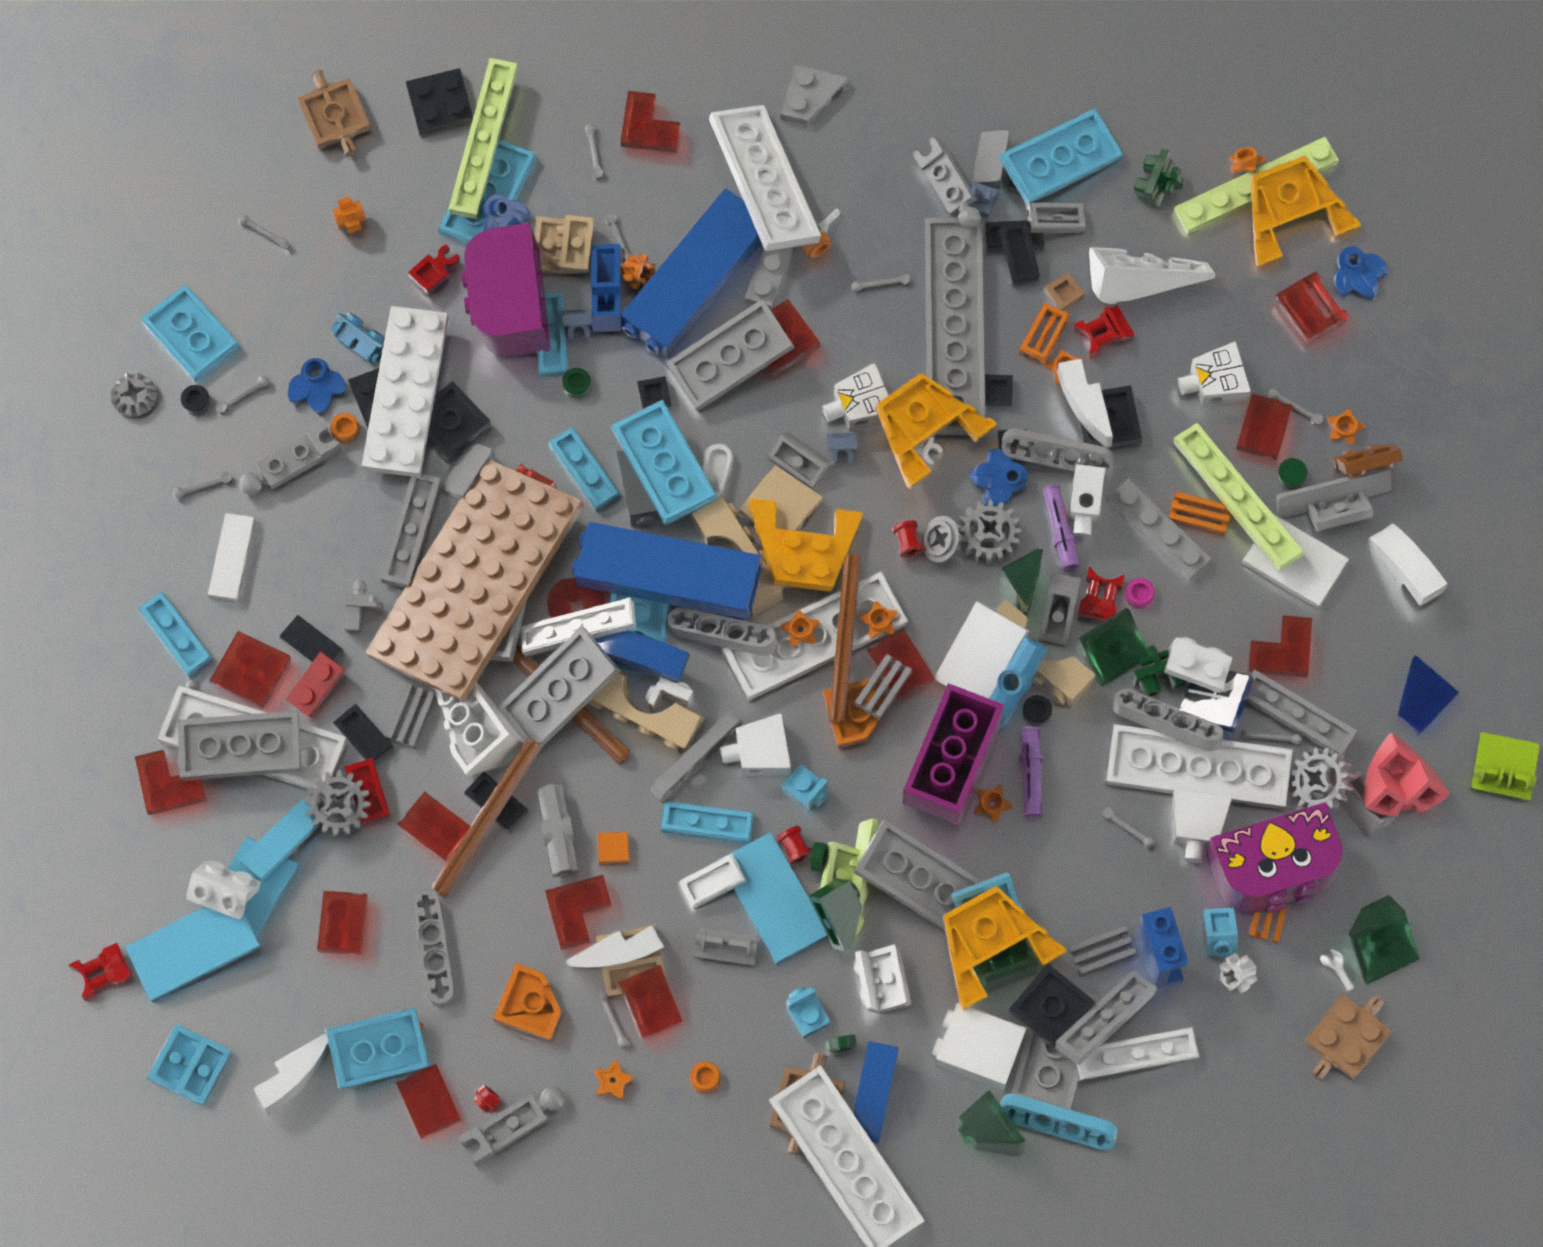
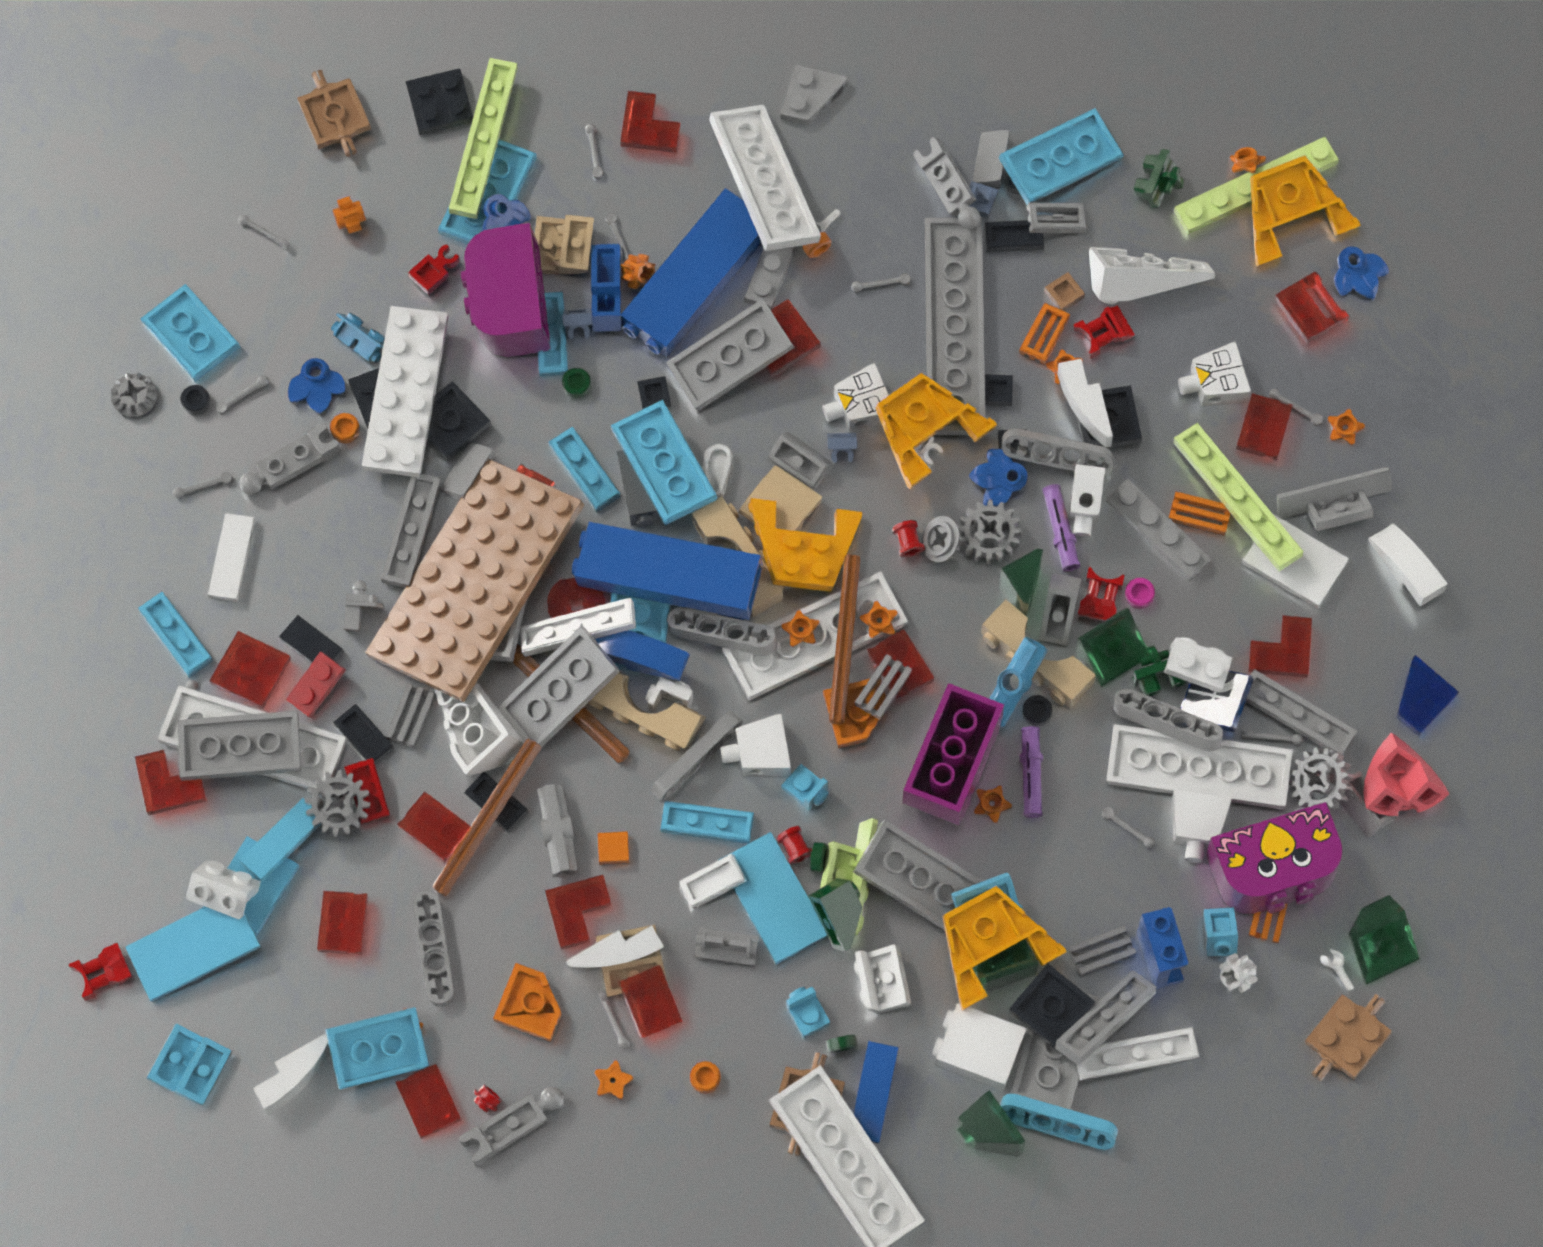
(981, 651): white tile -> none
(1019, 252): black tile -> none
(1292, 473): dark green tile -> none
(1375, 456): dark orange plate -> none
(1505, 766): lime hinge -> none

